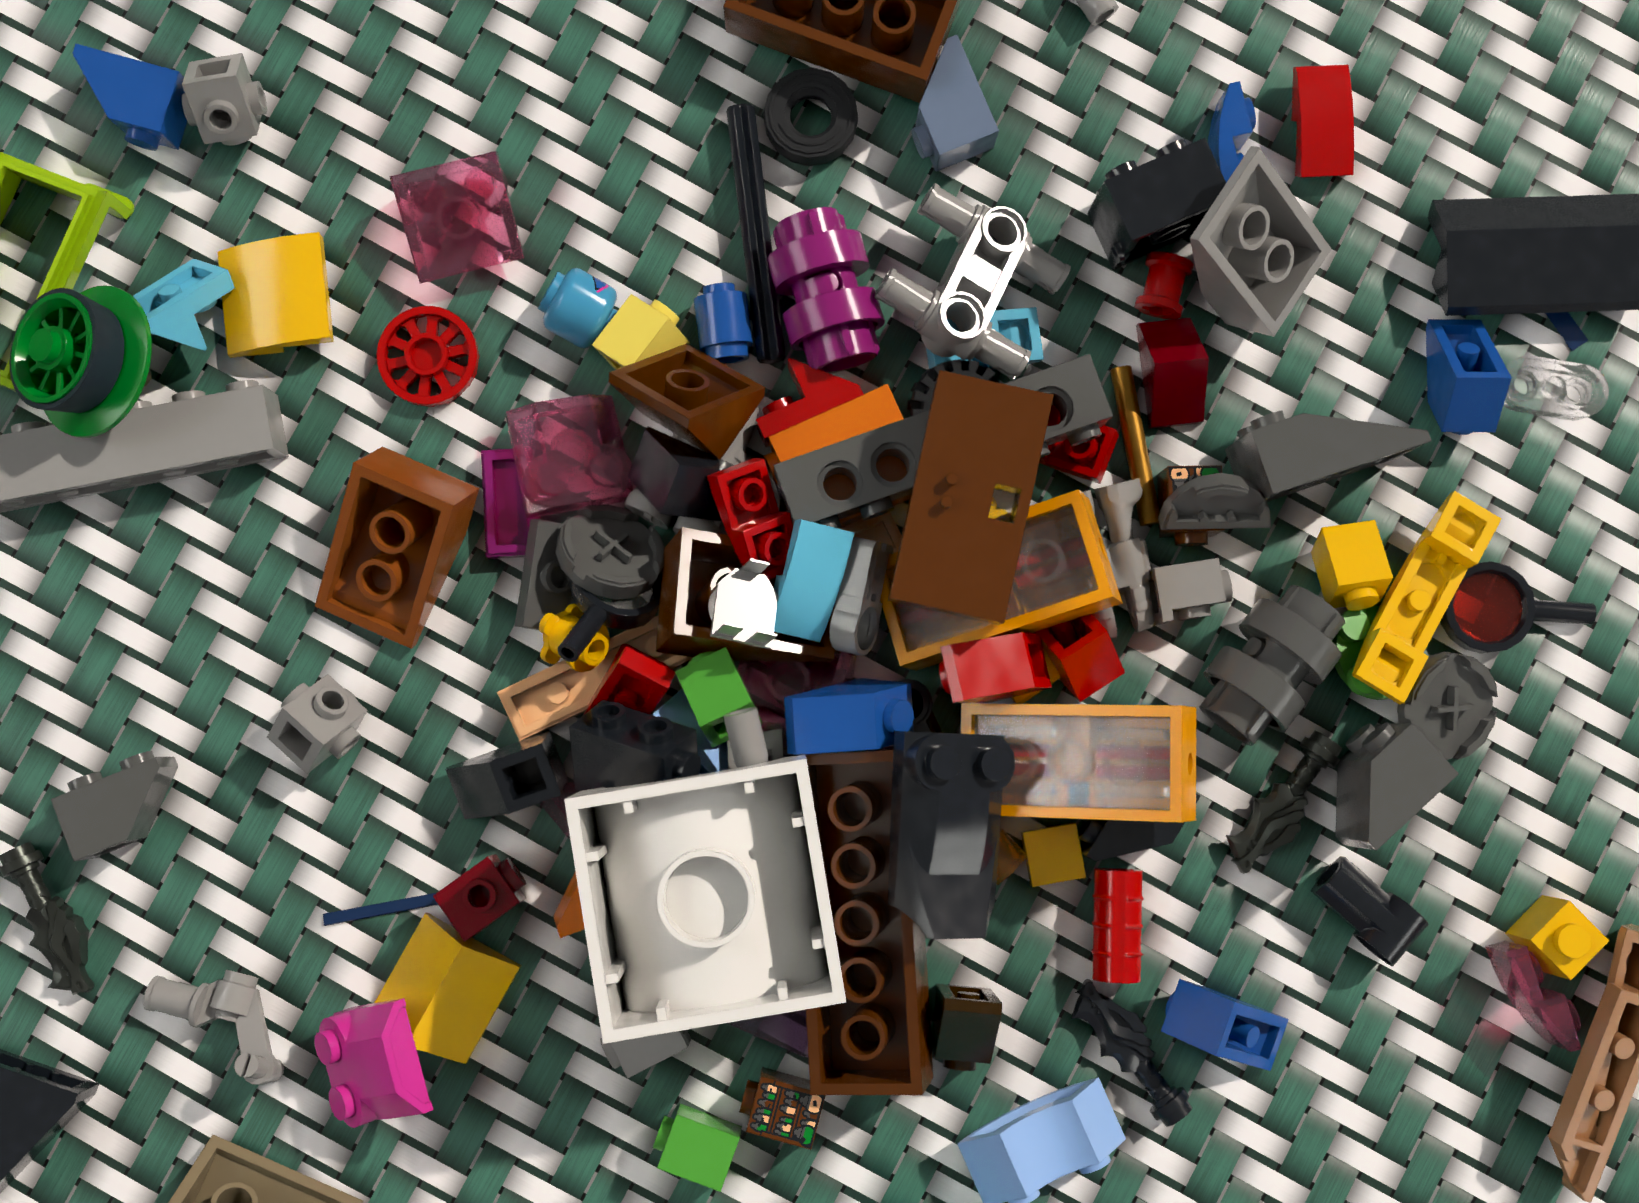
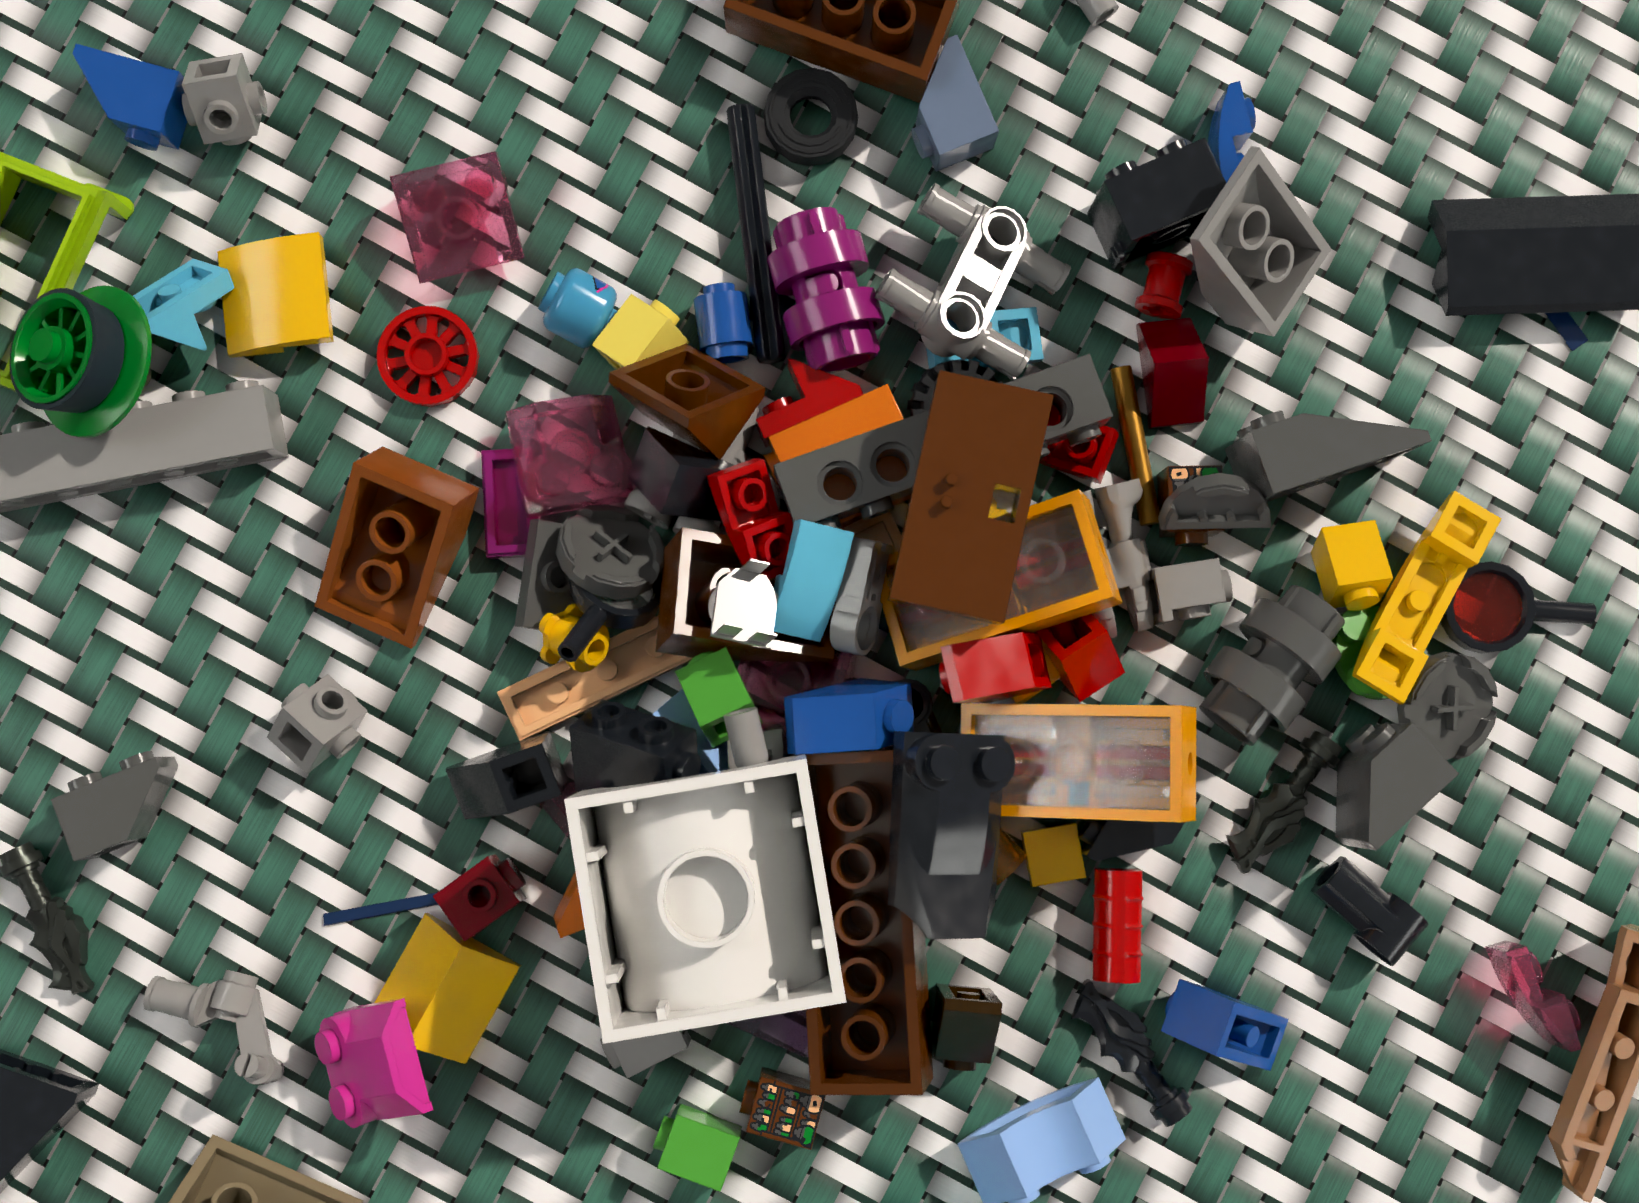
(634, 681): red slope -> none
(1324, 120): red slope -> none
(1464, 376): blue slope -> none
(1548, 385): clear plate -> none
(1557, 936): yellow brick -> none

